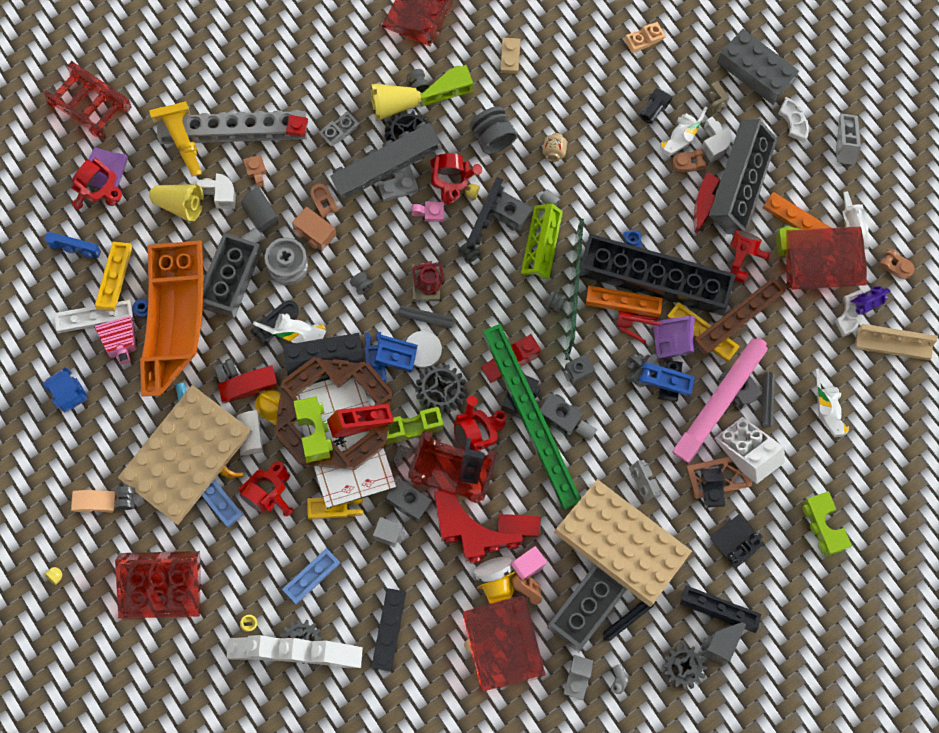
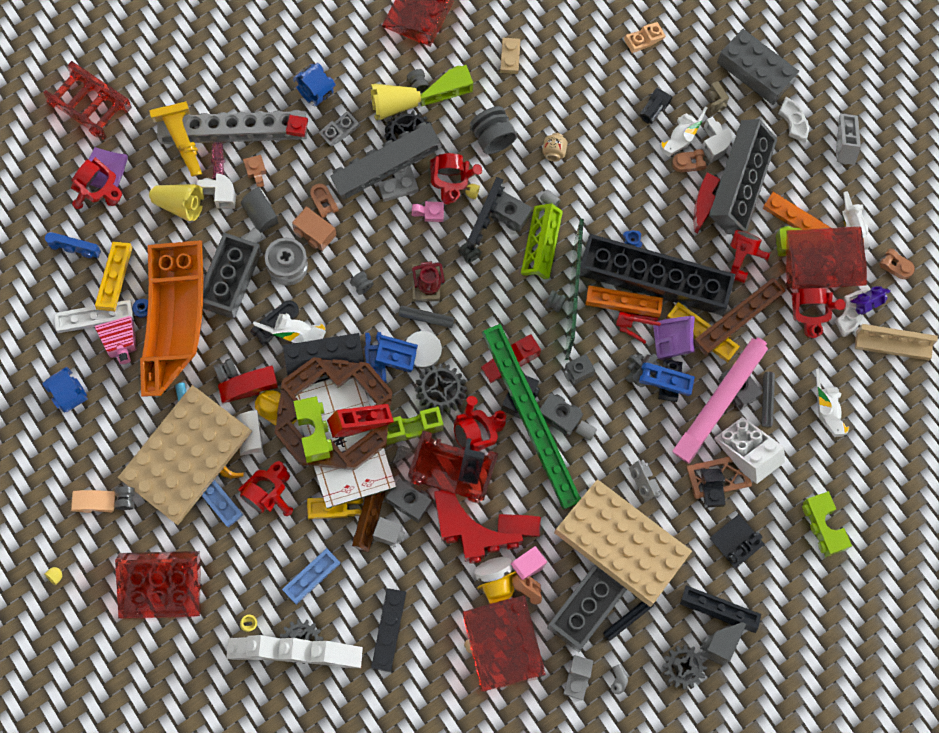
(217, 160): none -> clear pink axle
(314, 84): none -> blue brick
(367, 522): none -> reddish brown plate
(814, 296): none -> red piece

